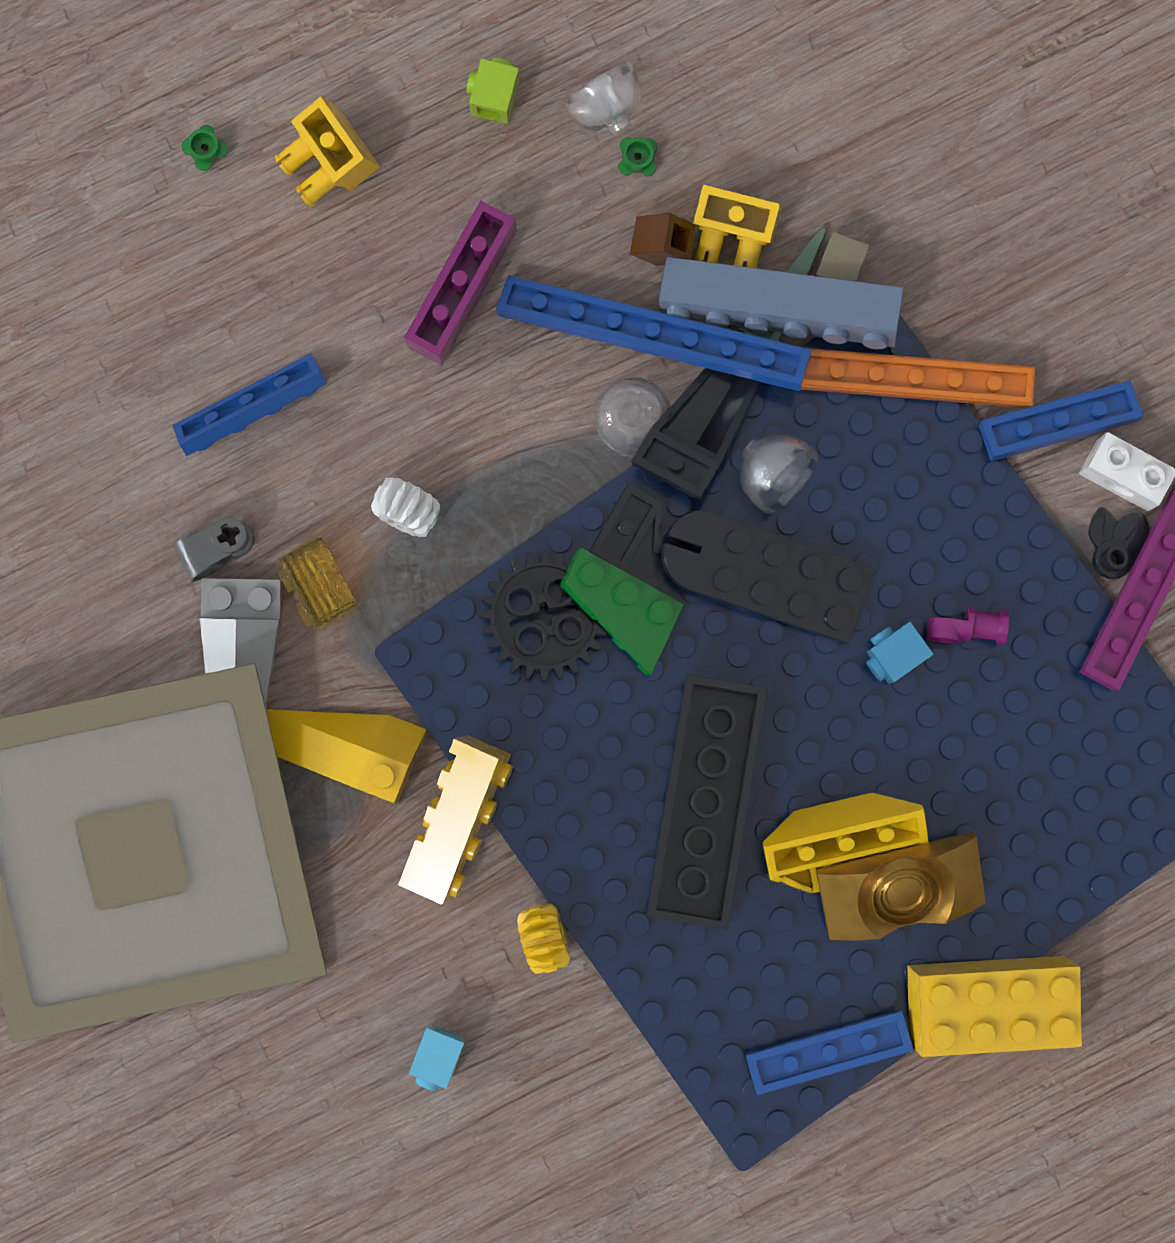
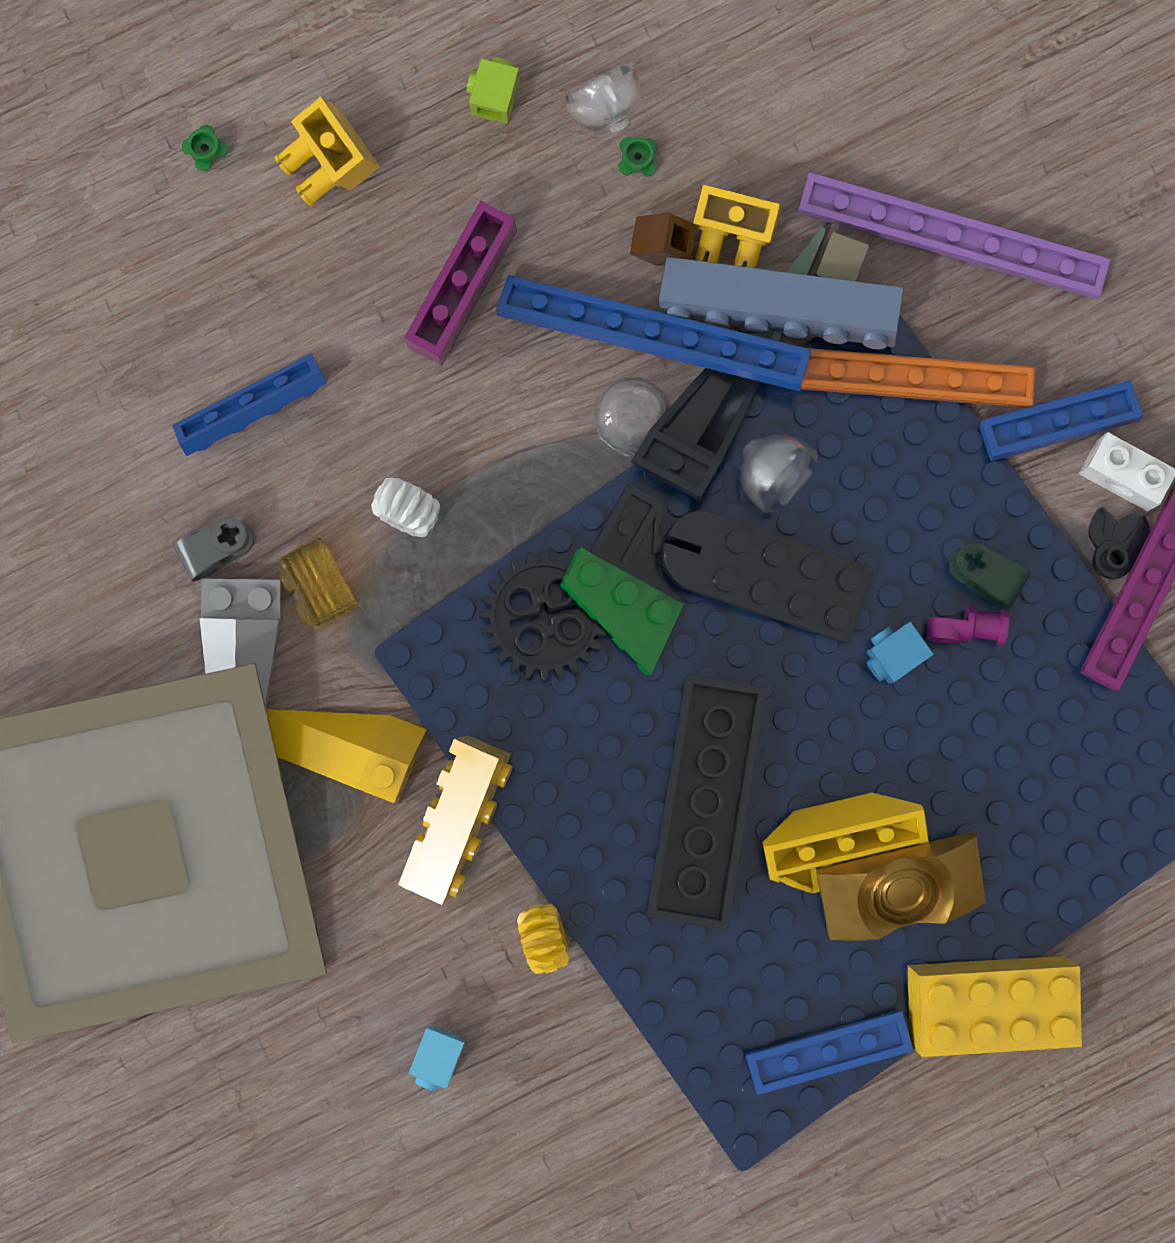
(953, 236): none -> medium lavender plate
(994, 578): none -> clear green piece

